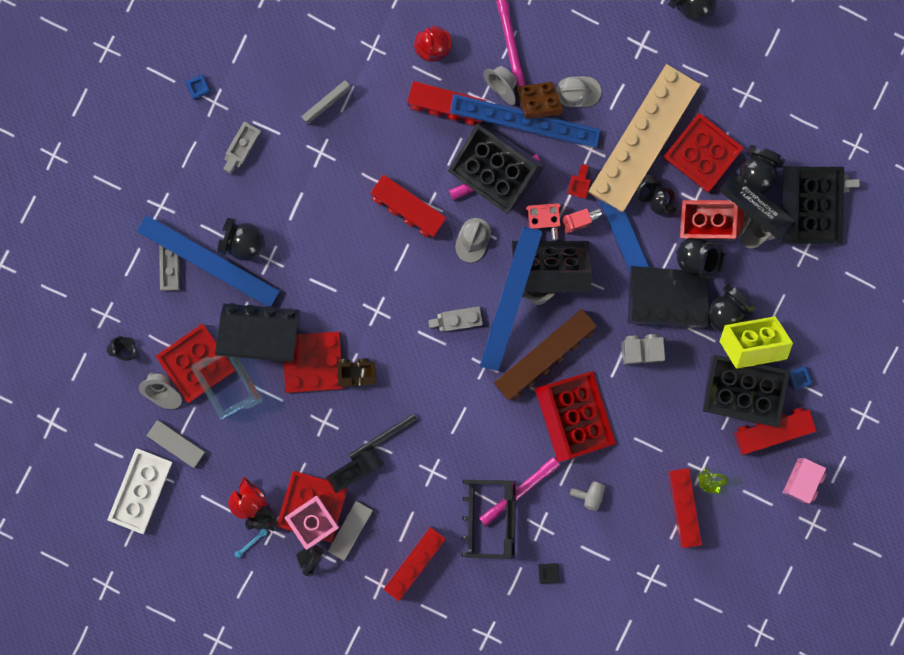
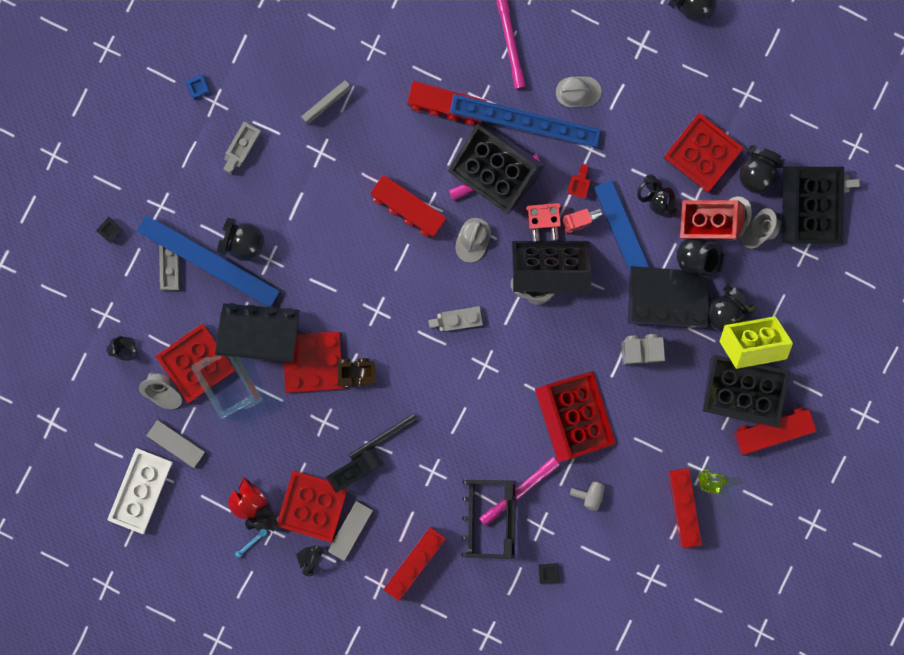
(109, 230): none -> black plate
(312, 522): bright pink brick -> none
(432, 44): red helmet -> none
(502, 82): light grey piece -> none
(510, 298): blue tile -> none
(539, 100): reddish brown plate -> none
(544, 355): reddish brown brick -> none
(644, 138): tan plate -> none
(756, 205): black tile -> none
(799, 378): blue tile -> none
(804, 481): bright pink brick -> none

